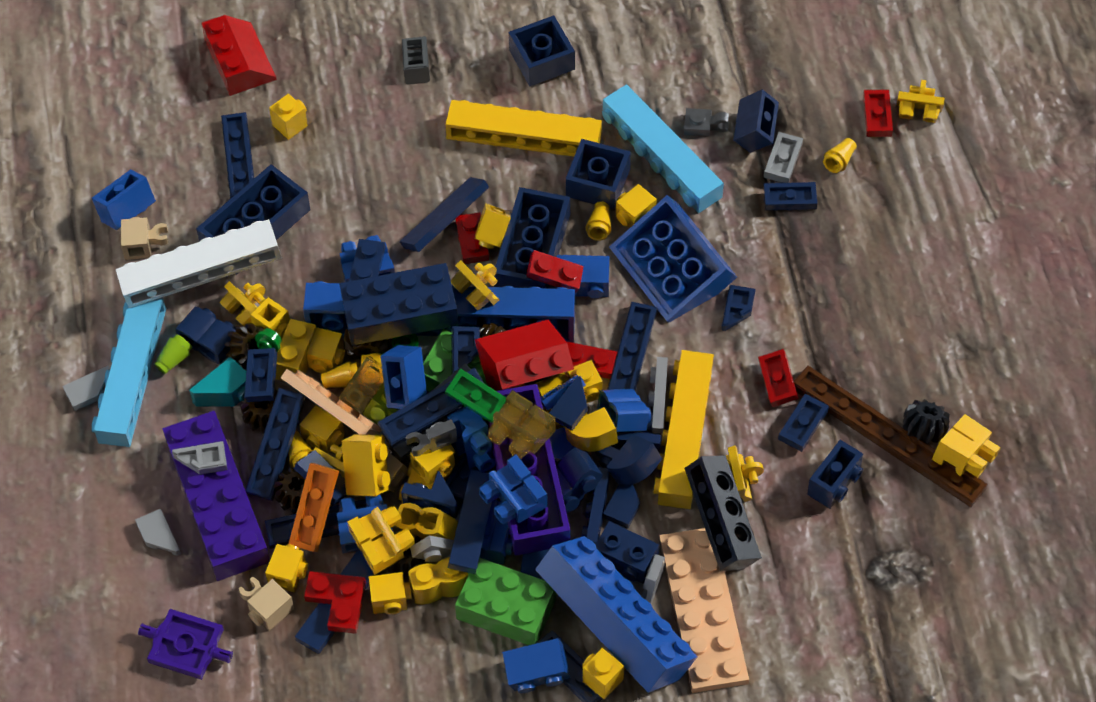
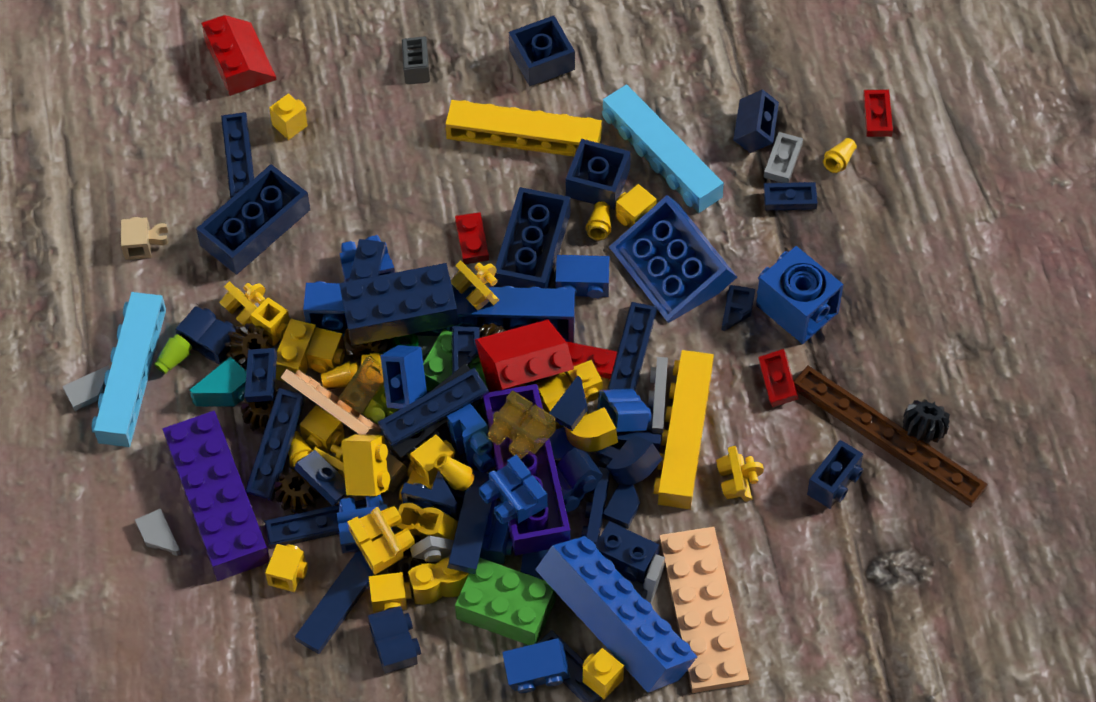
(123, 199): blue brick -> none
(185, 644): dark purple plate -> none
(198, 263): white brick -> none
(203, 458): light grey tile -> none
(267, 604): tan brick -> none
(268, 339): green plate -> none
(313, 507): orange plate -> none
(343, 593): red plate -> none
(393, 639): none -> dark blue brick
(436, 437): flat silver plate -> none
(444, 214): dark blue tile -> none
(455, 473): none -> yellow cone
(475, 395): green plate -> none
(492, 226): yellow slope -> none
(552, 397): blue plate -> none
(554, 271): red plate -> none
(701, 122): flat silver plate -> none
(722, 513): black brick -> none
(799, 294): none -> blue brick
(803, 422): dark blue plate -> none
(920, 98): yellow hips -> none
(964, 446): yellow hips -> none

